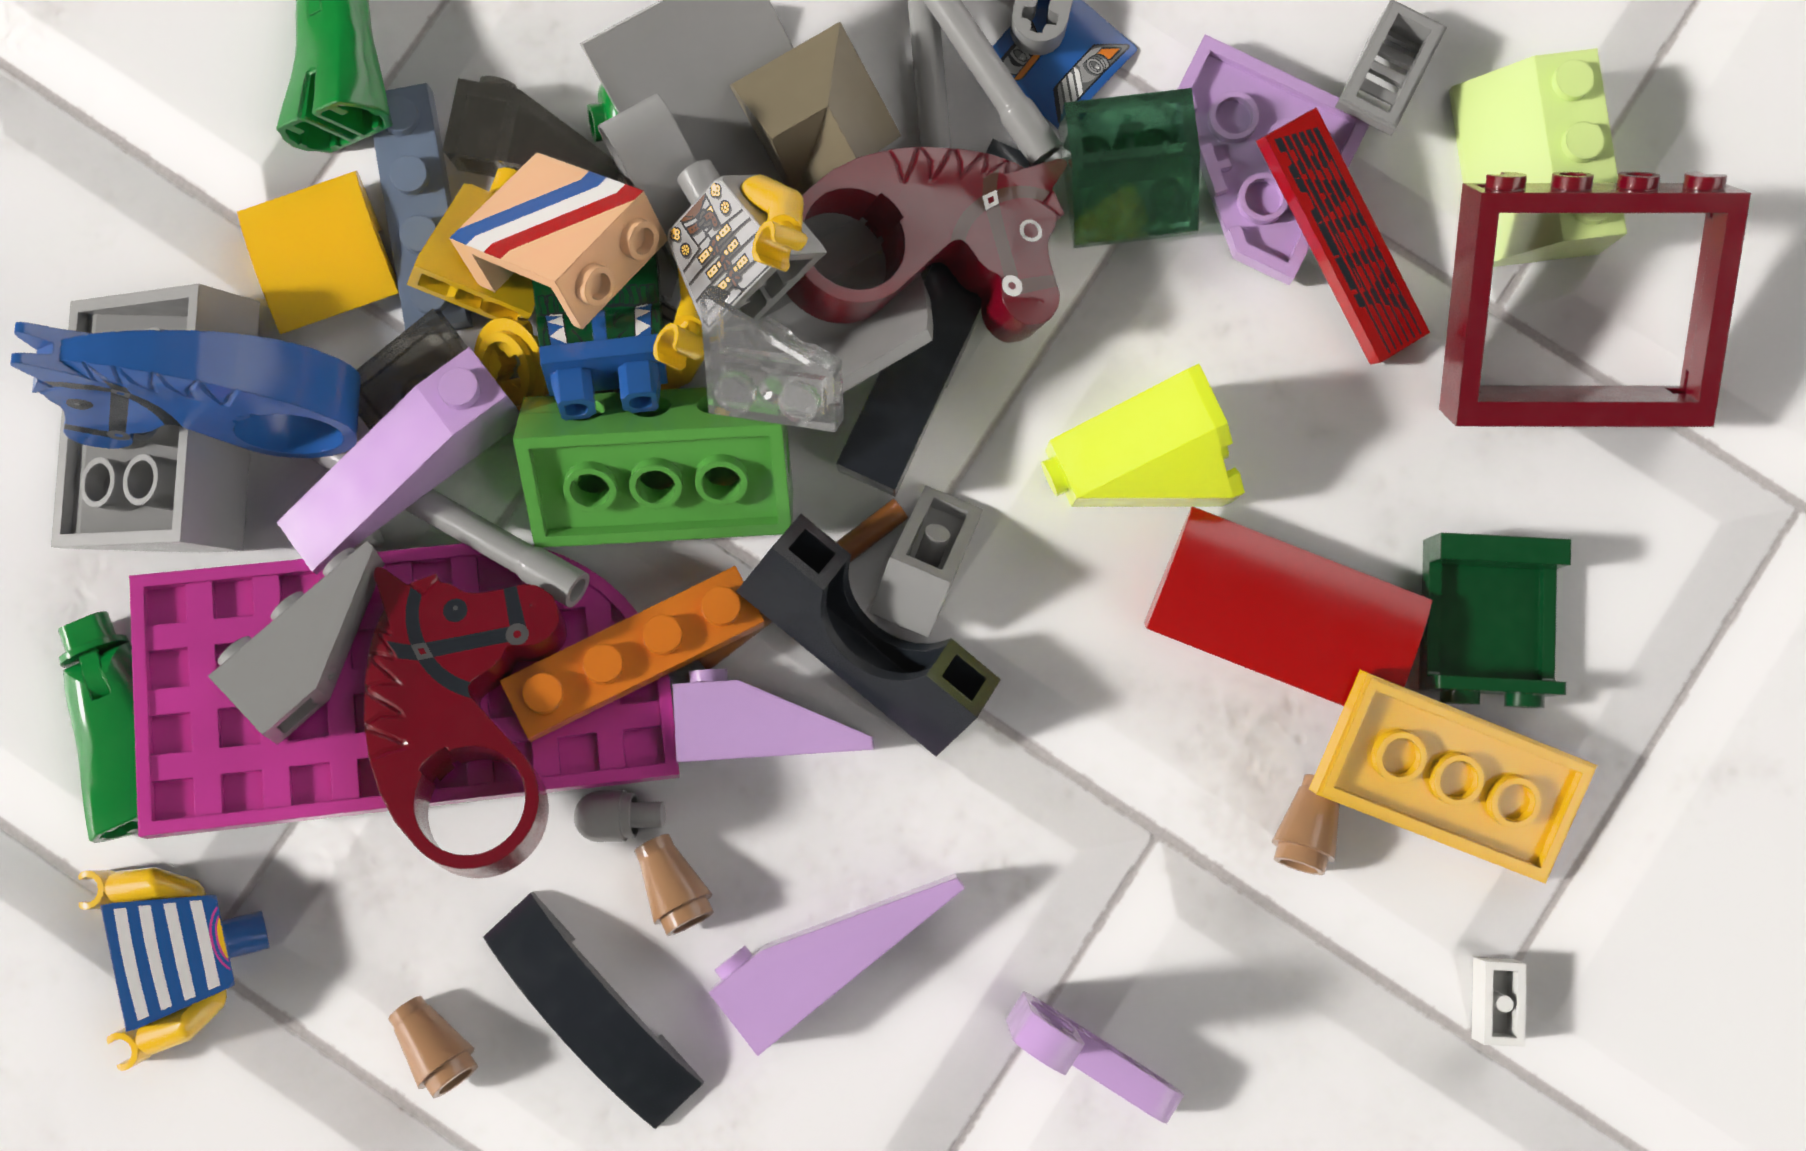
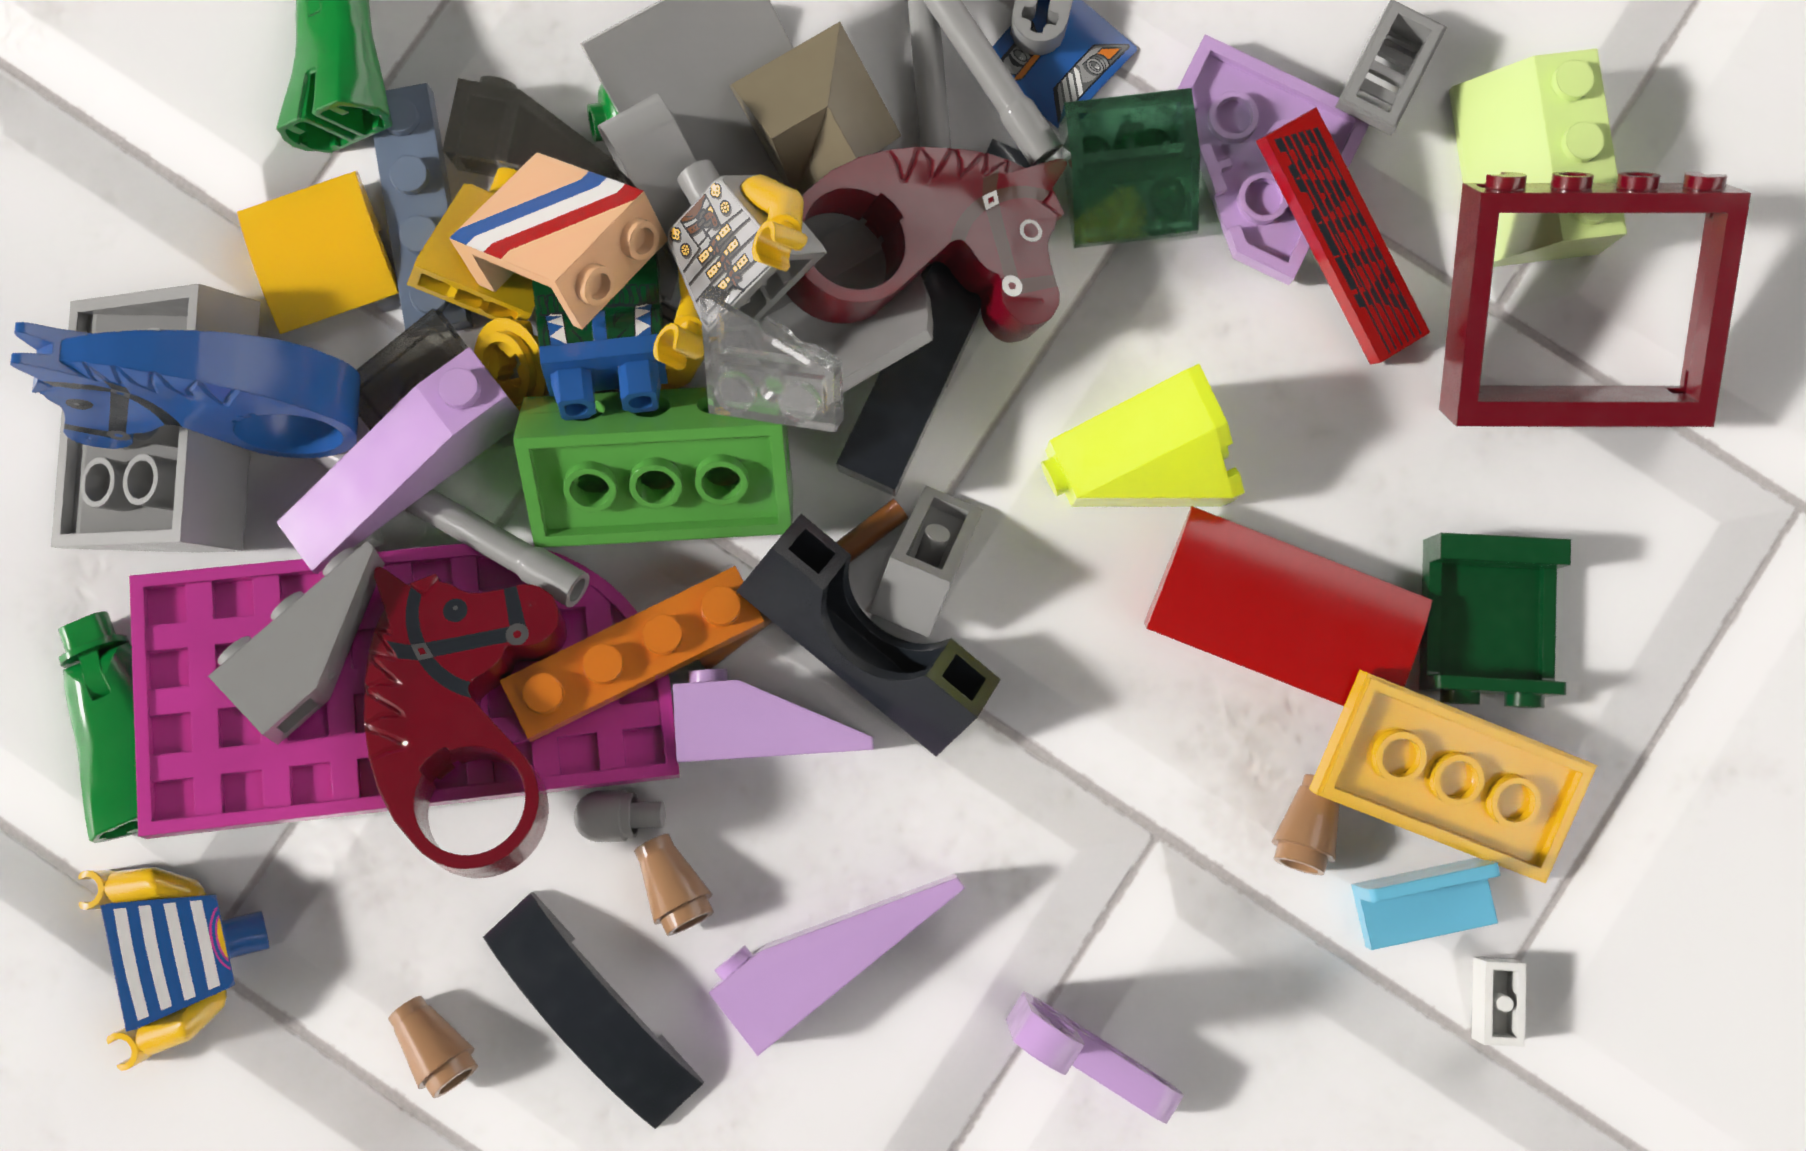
(1426, 902): none -> medium azure panel

